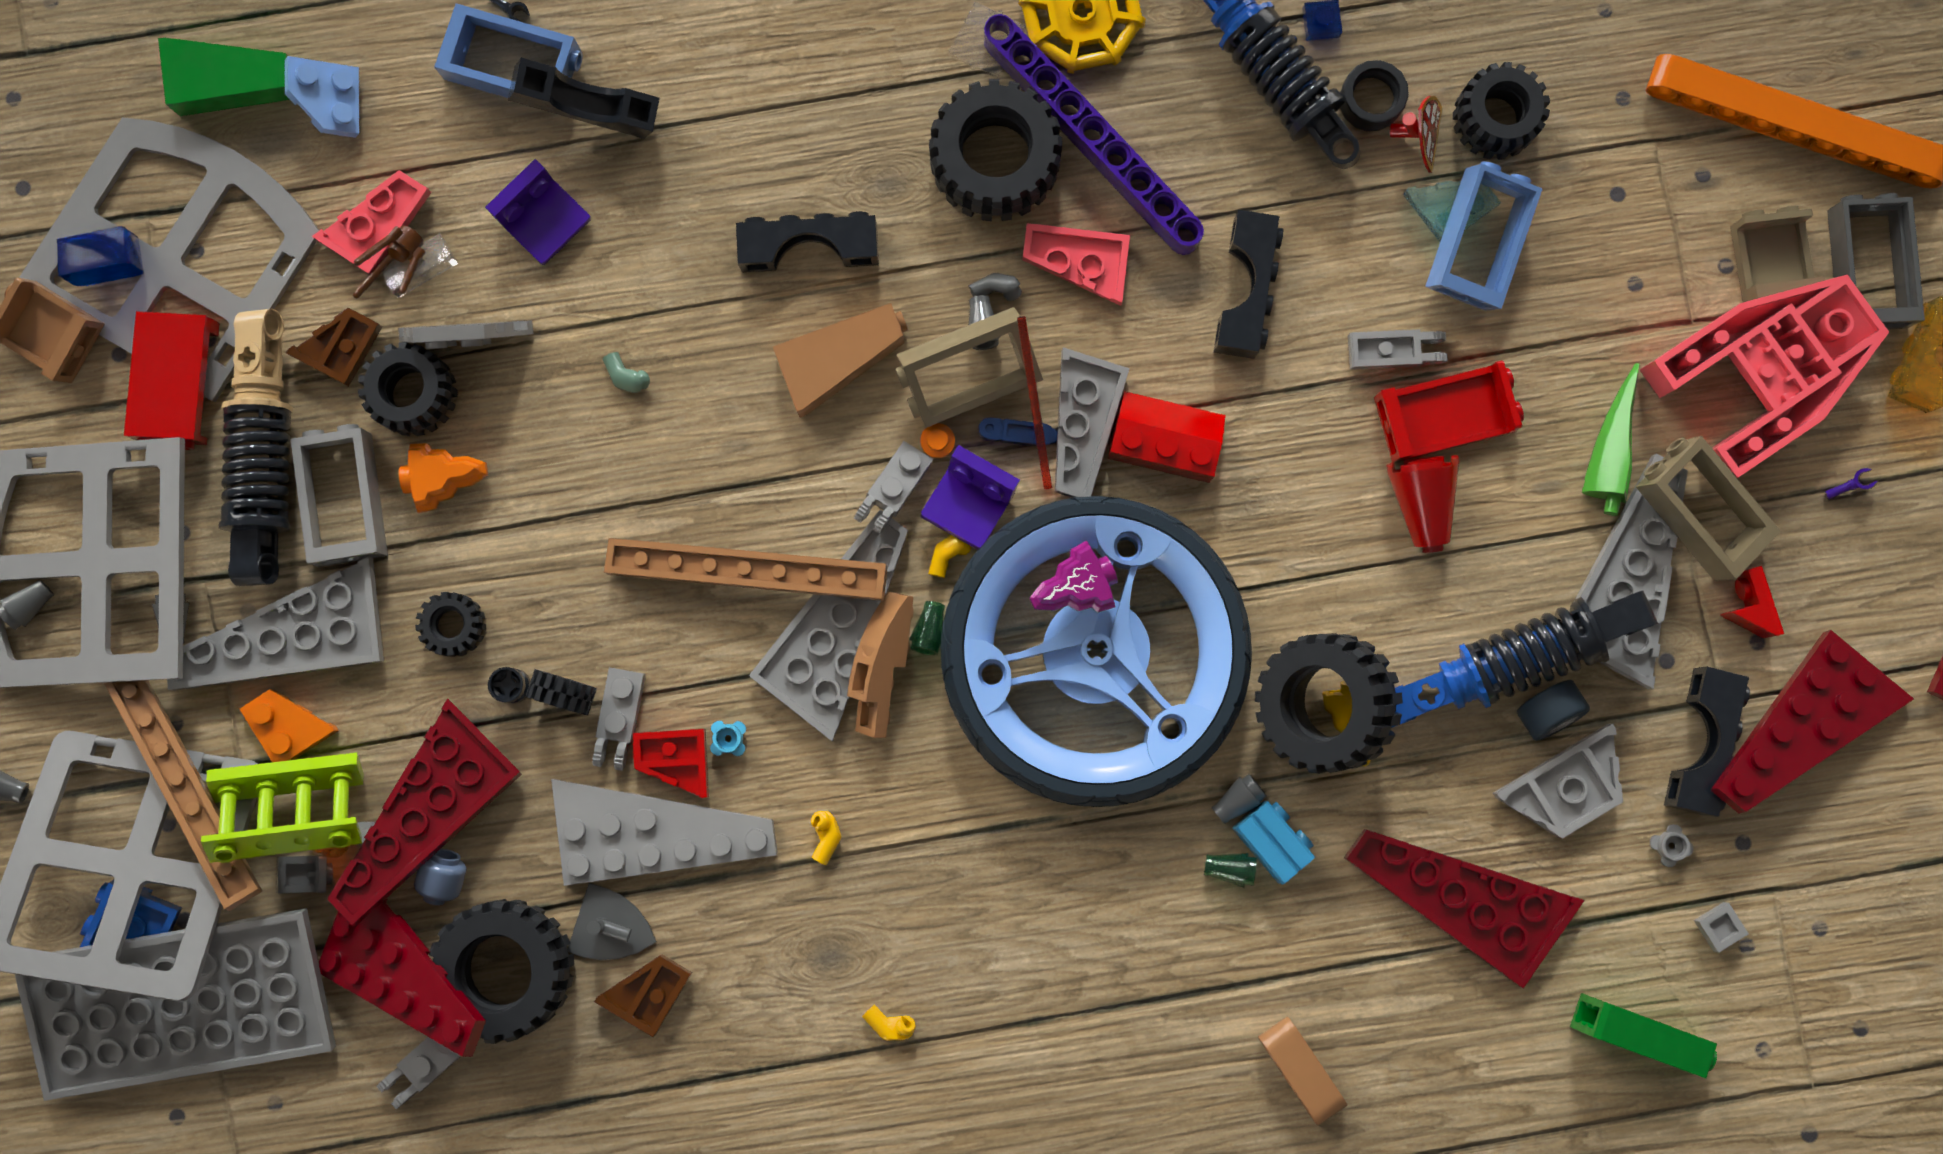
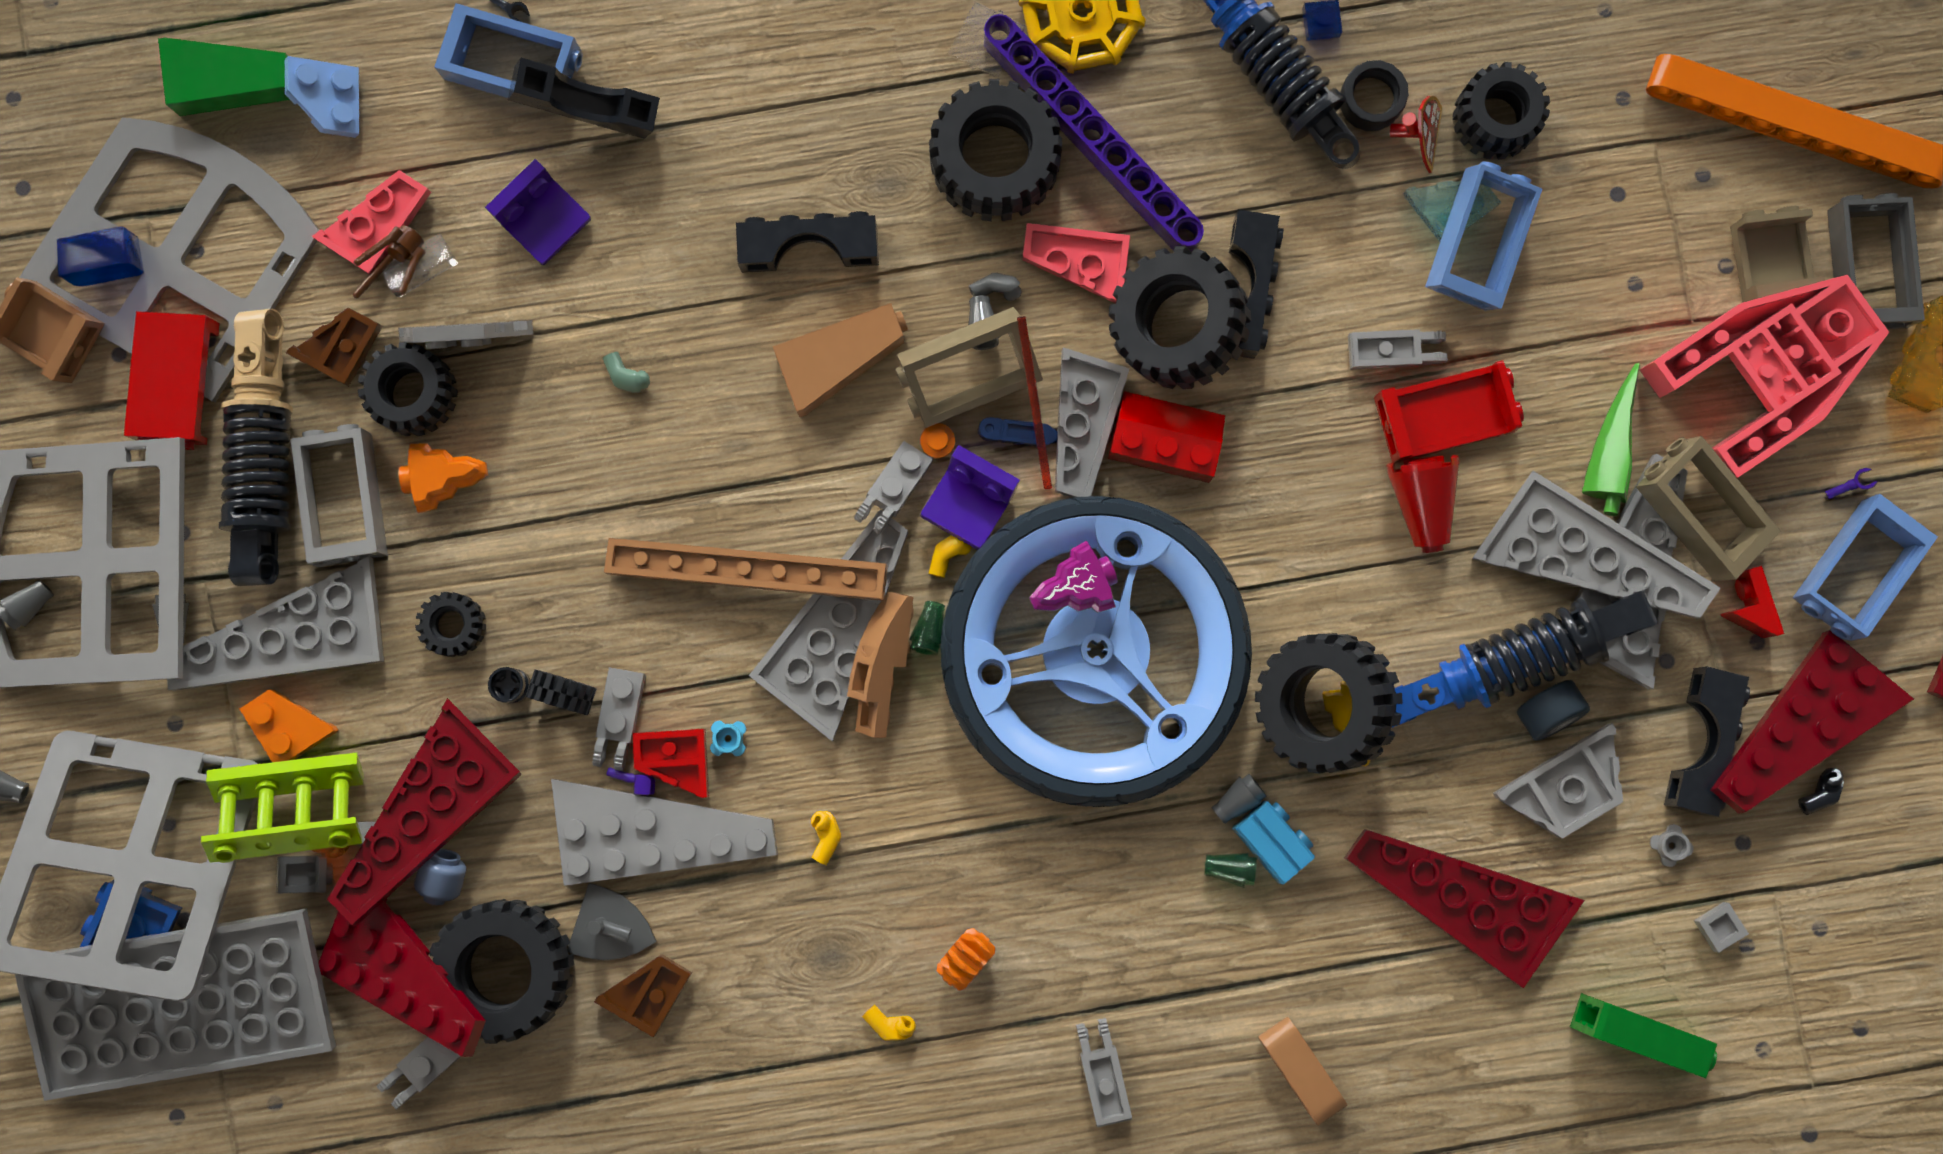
(181, 786): medium nougat plate -> none
(642, 783): none -> dark purple hand
(966, 959): none -> orange gear
(1104, 1078): none -> light grey hinge
(1153, 284): none -> black tyre
(1572, 543): none -> light grey wing
(1826, 792): none -> black arm
(1899, 527): none -> medium blue window

